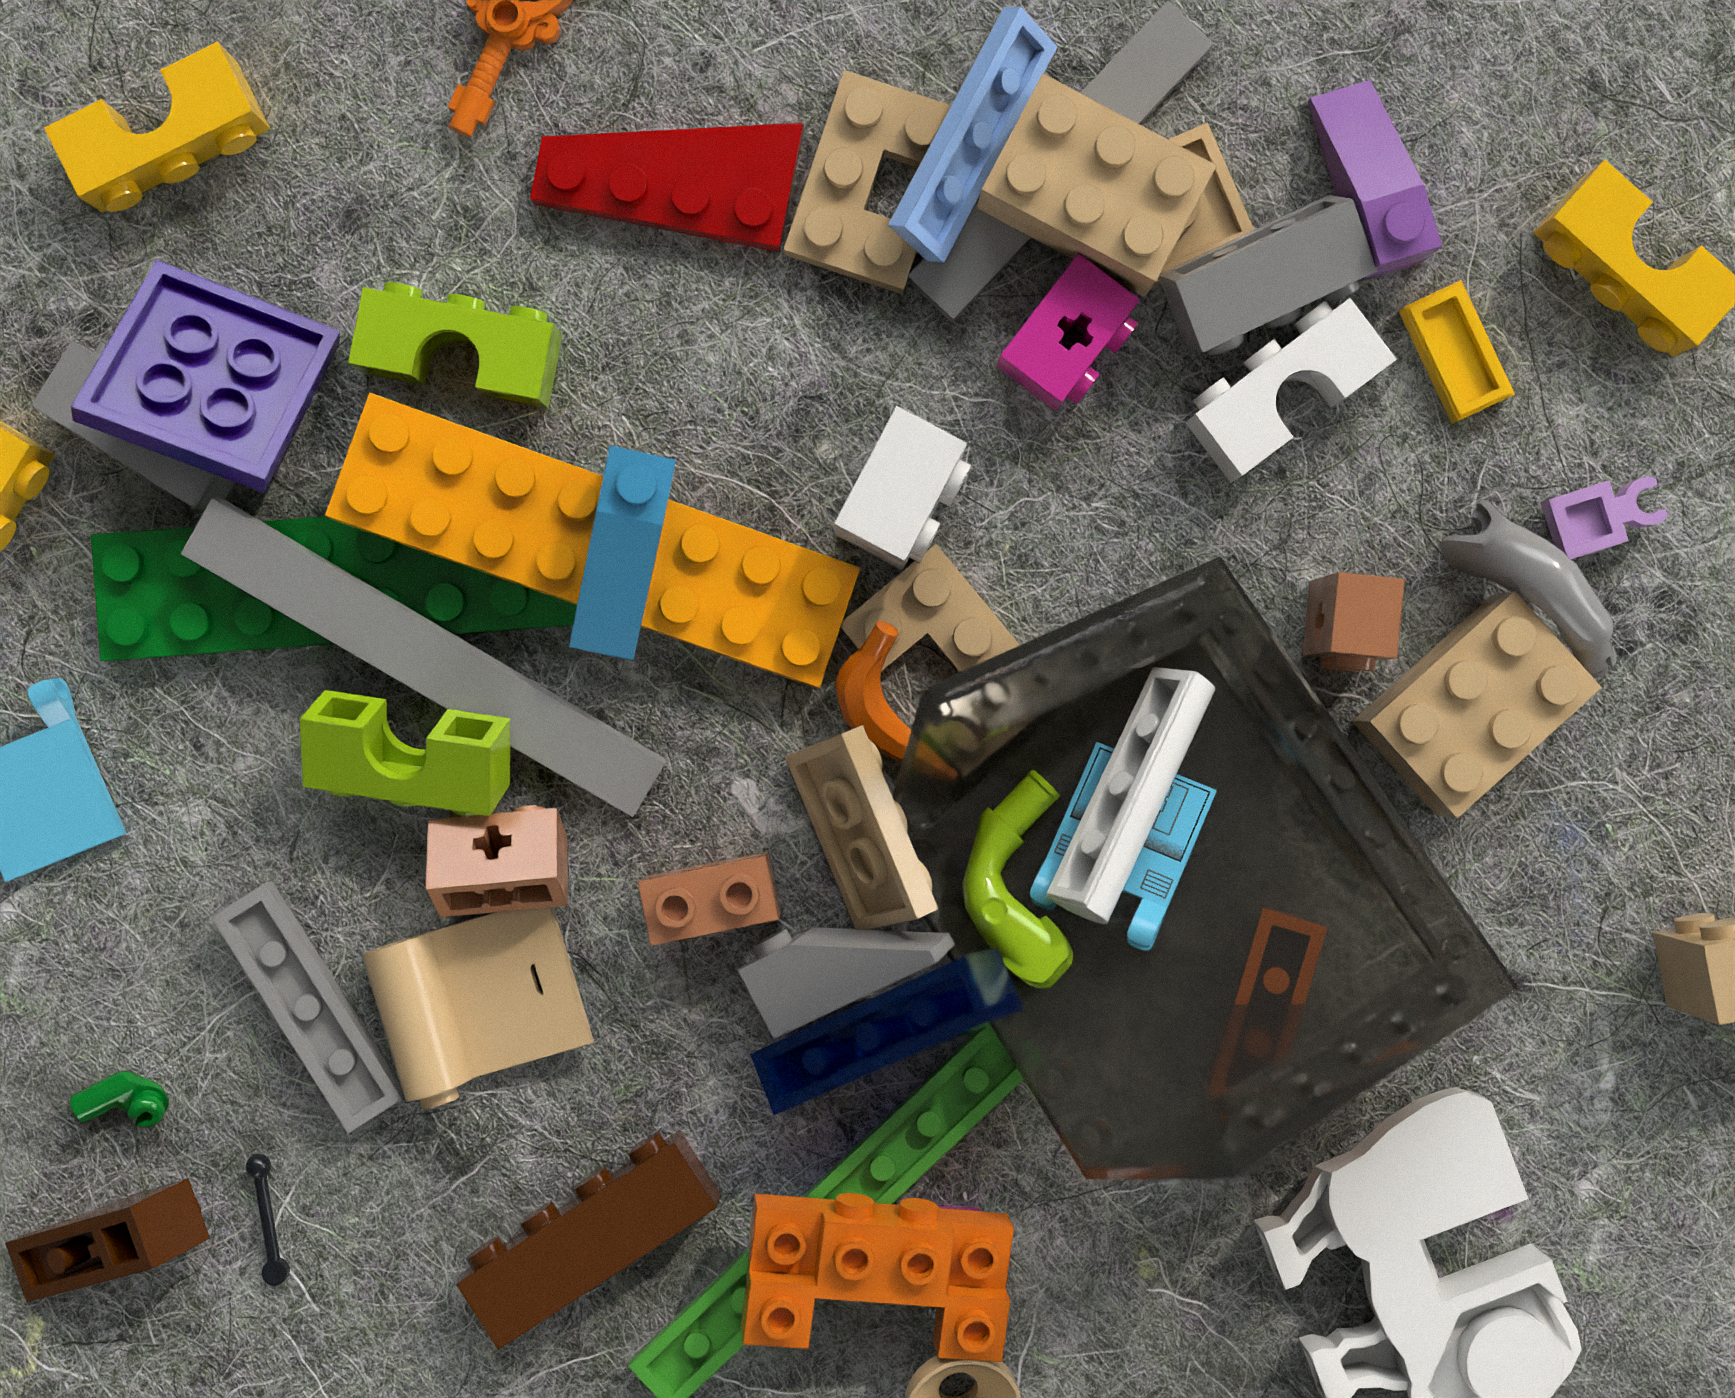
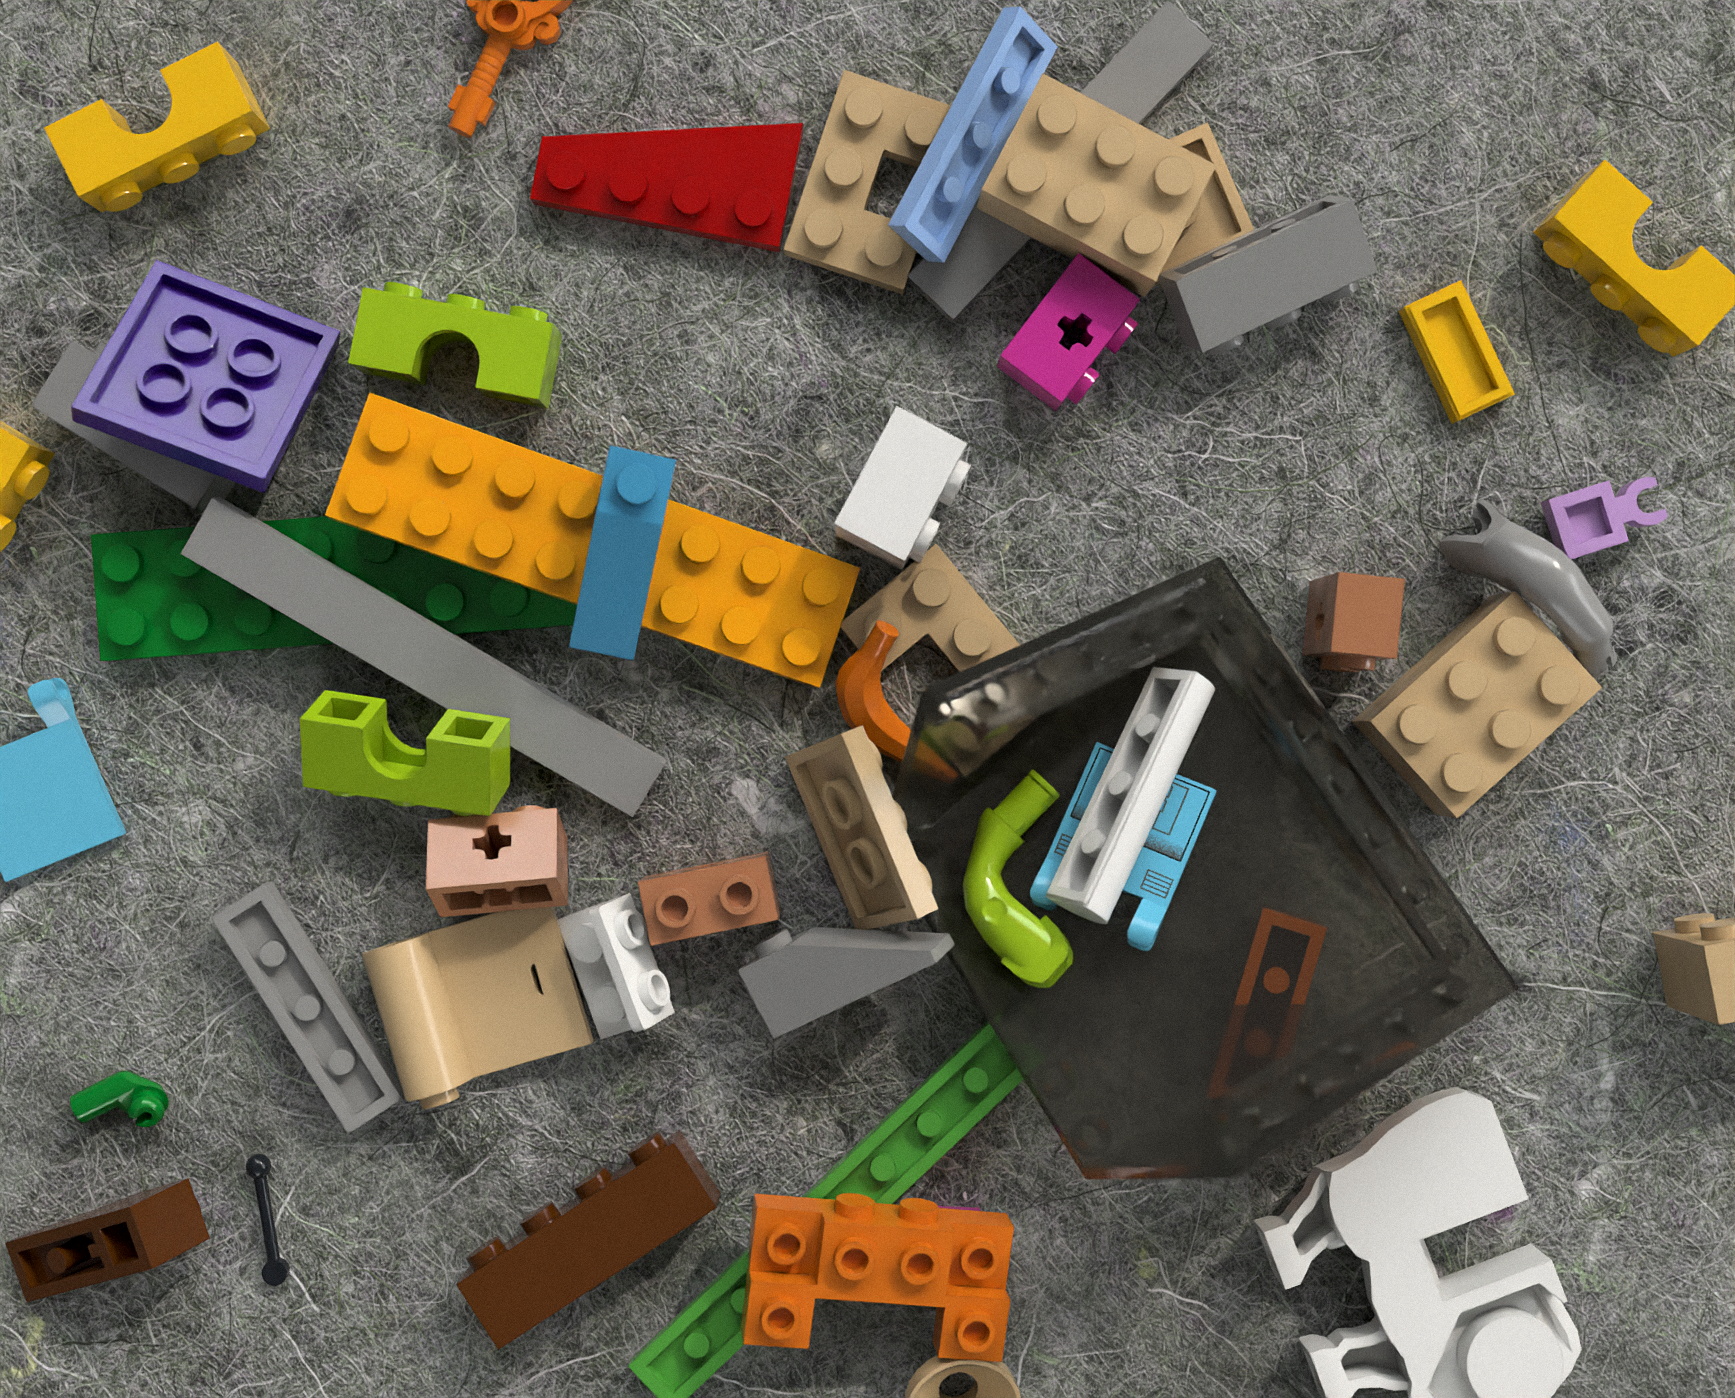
(616, 966): none -> white bracket
(886, 1030): clear blue brick -> none
(1332, 354): white arch -> none
(1378, 174): medium lavender slope -> none

